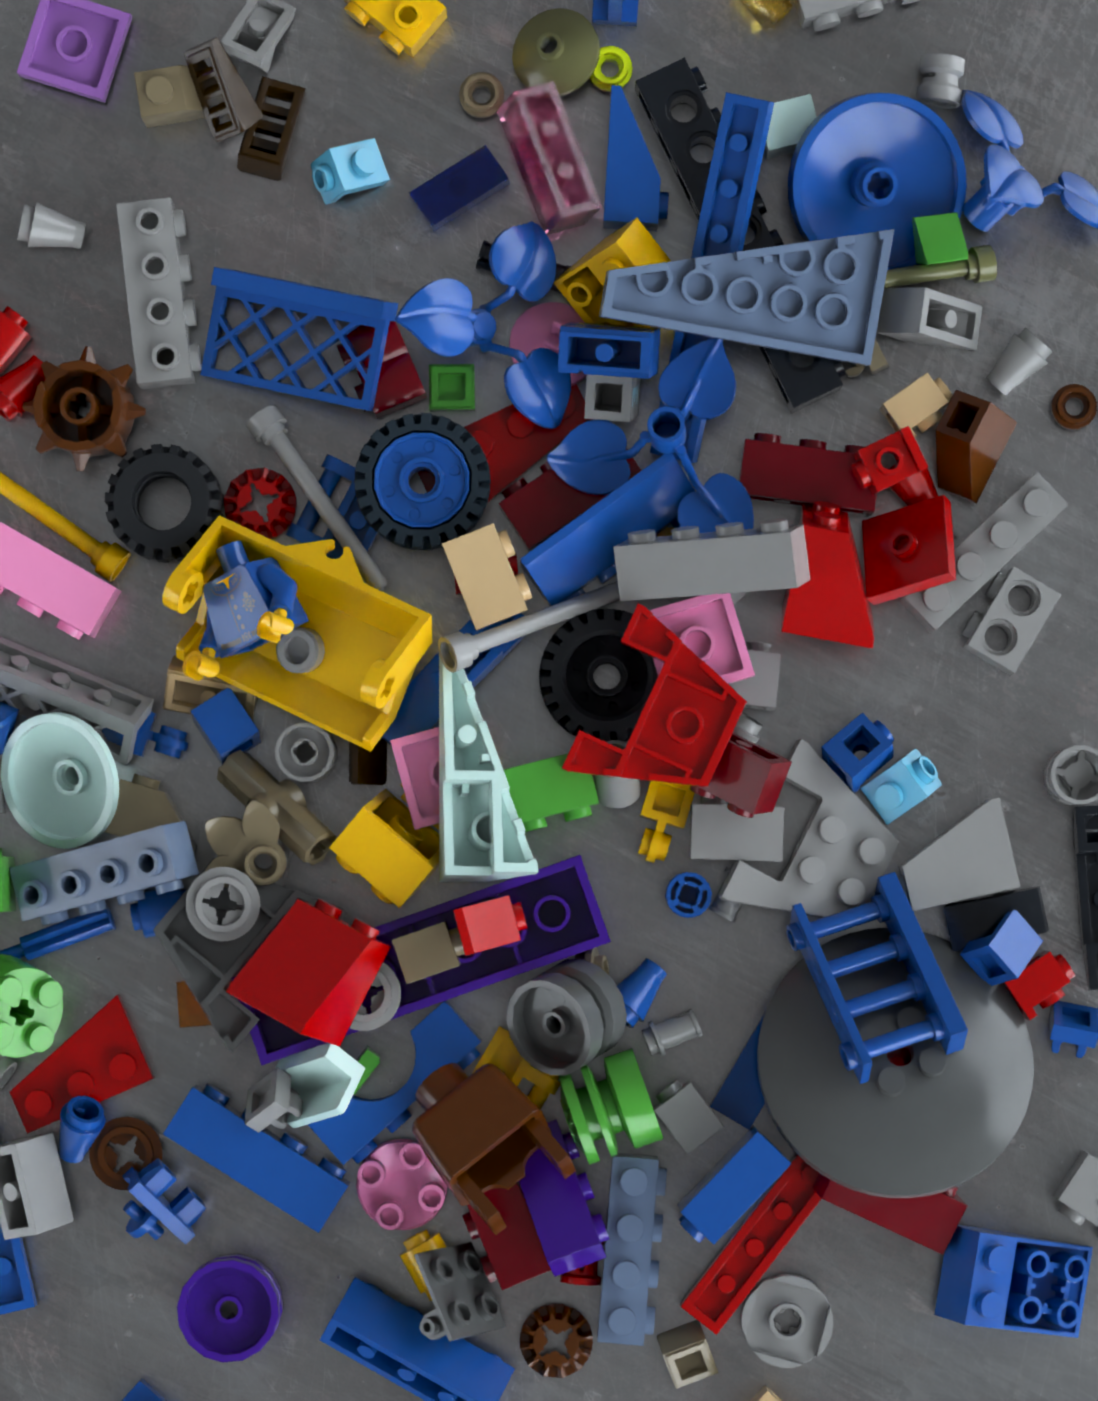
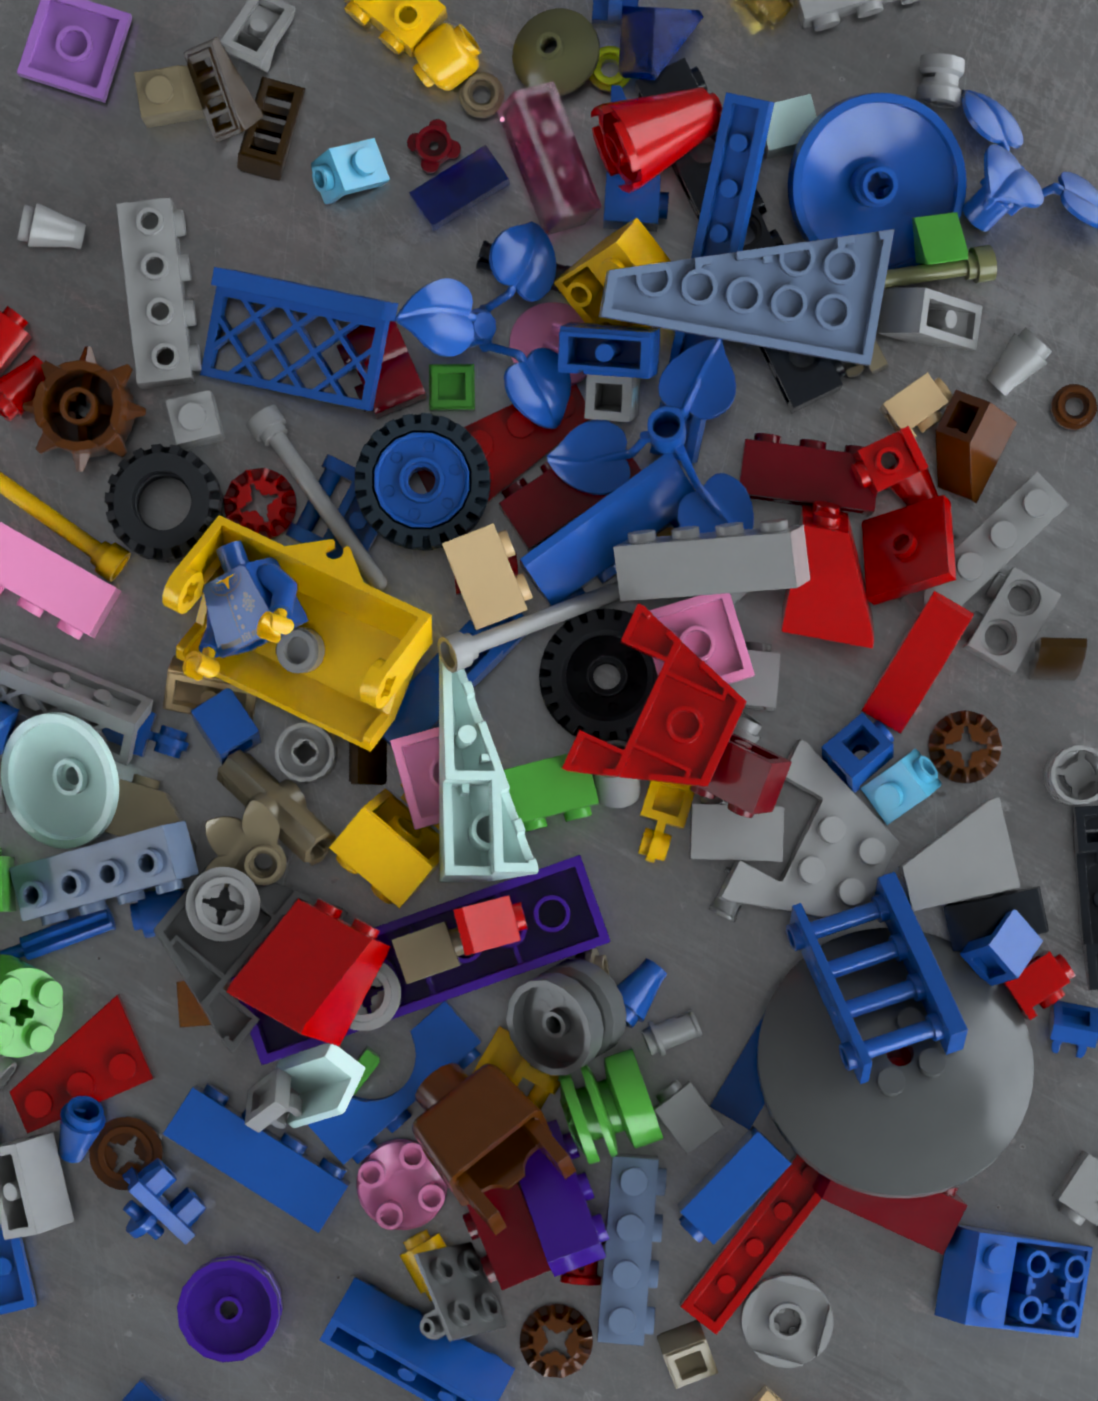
(195, 420): none -> light grey brick
(421, 142): none -> dark red plate
(446, 57): none -> yellow head
(652, 38): none -> clear blue slope
(653, 132): none -> red cone
(685, 899): blue wheel -> none
(917, 662): none -> red slope
(950, 762): none -> reddish brown gear
(1058, 658): none -> dark brown slope

